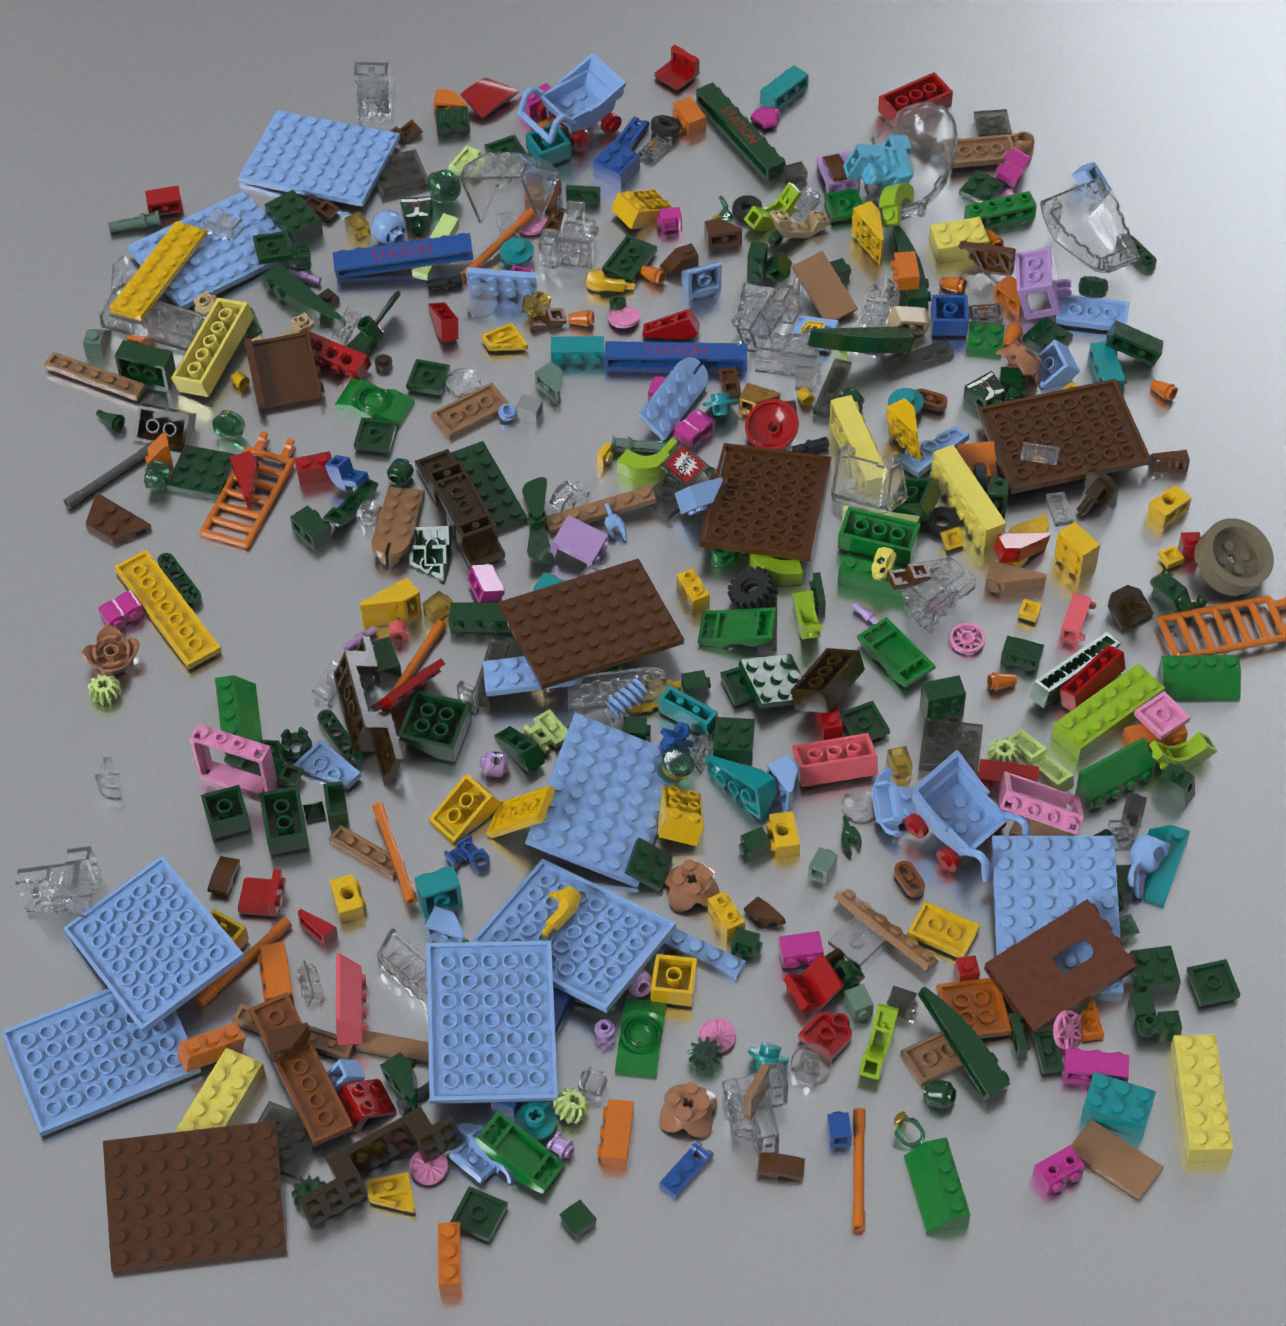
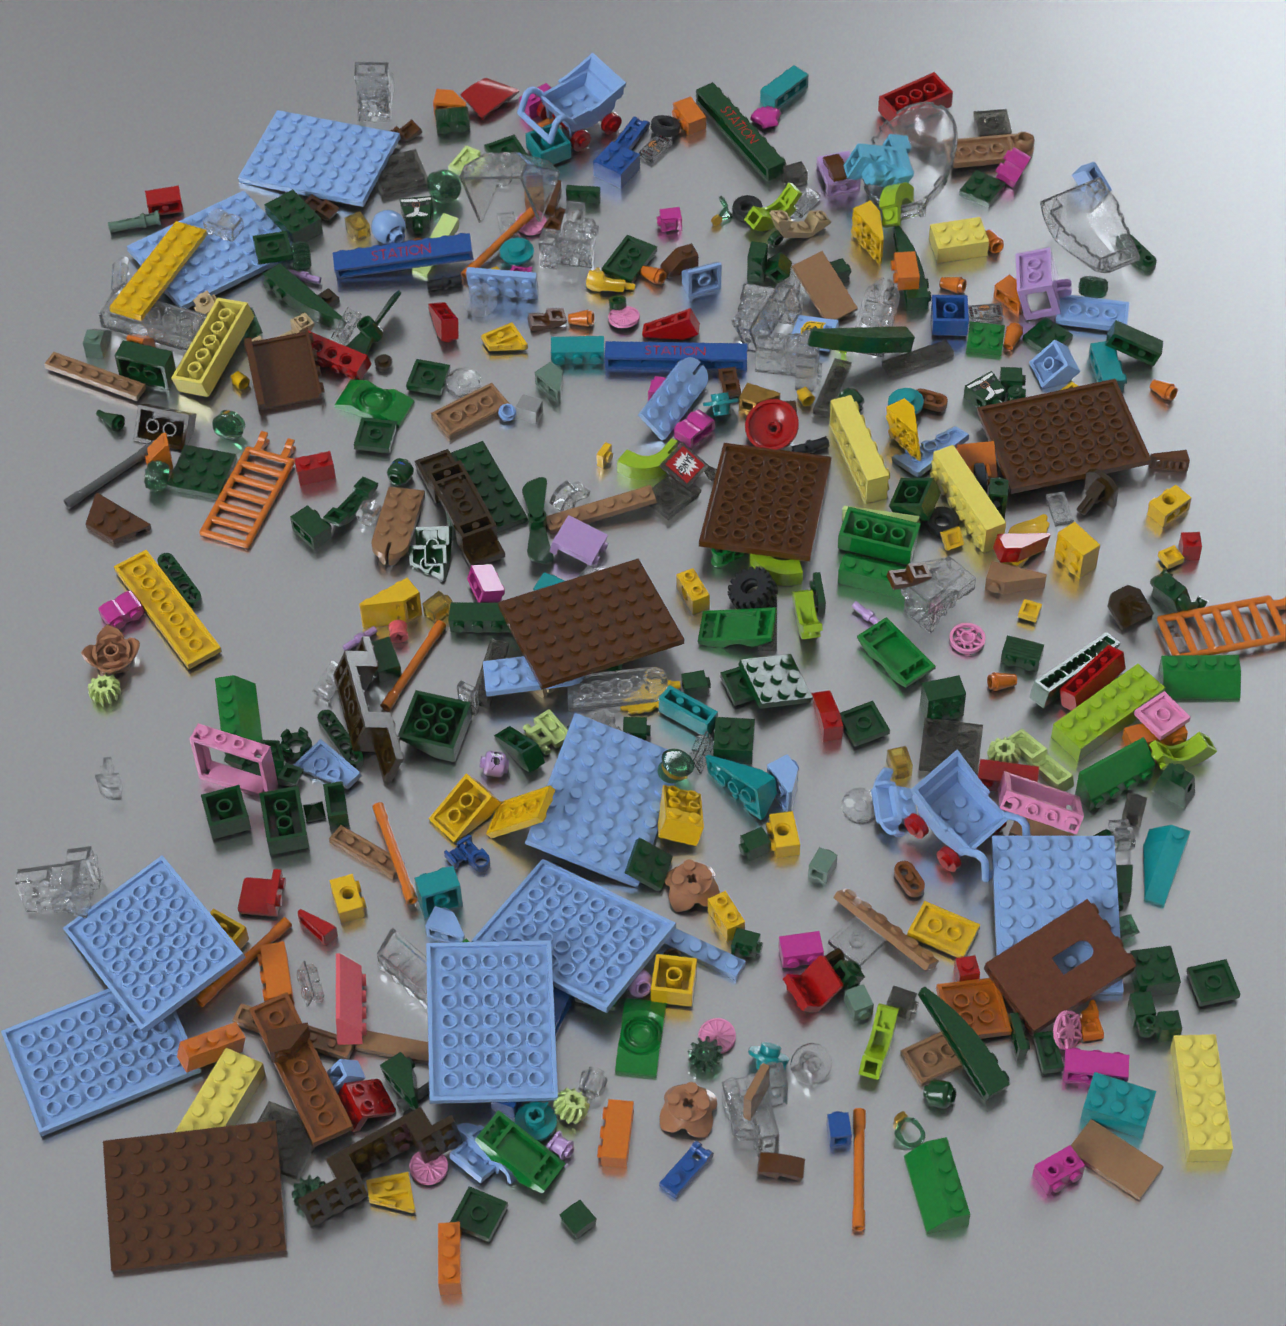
(223, 874): reddish brown slope -> none
(246, 474): red slope -> none
(343, 474): blue brick -> none
(408, 686): red plate -> none
(537, 302): clear yellow leg -> none
(569, 902): yellow animal -> none
(605, 1032): lavender brick -> none
(614, 521): light blue hand -> none
(623, 444): sand green pin -> none
(626, 698): light blue piece -> none
(639, 207): yellow slope -> none
(677, 737): blue hips -> none
(679, 70): red bracket -> none
(698, 496): light blue slope -> none
(721, 233): reddish brown slope -> none
(763, 912): reddish brown slope -> none
(827, 680): dark brown brick -> none
(829, 1031): red plate -> none
(835, 760): coral slope -> none
(841, 204): green plate -> none
(848, 835): dark green hand -> none
(867, 483): clear windscreen -> none
(882, 563): light yellow rock -> none
(912, 317): tan brick -> none
(991, 258): reddish brown wing -> none
(1003, 209): green brick -> none
(1023, 358): nougat brick -> none
(1040, 453): clear tile -> none
(1076, 618): coral brick -> none
(1145, 859): light blue piece -> none
(1249, 550): dark tan brick -> none

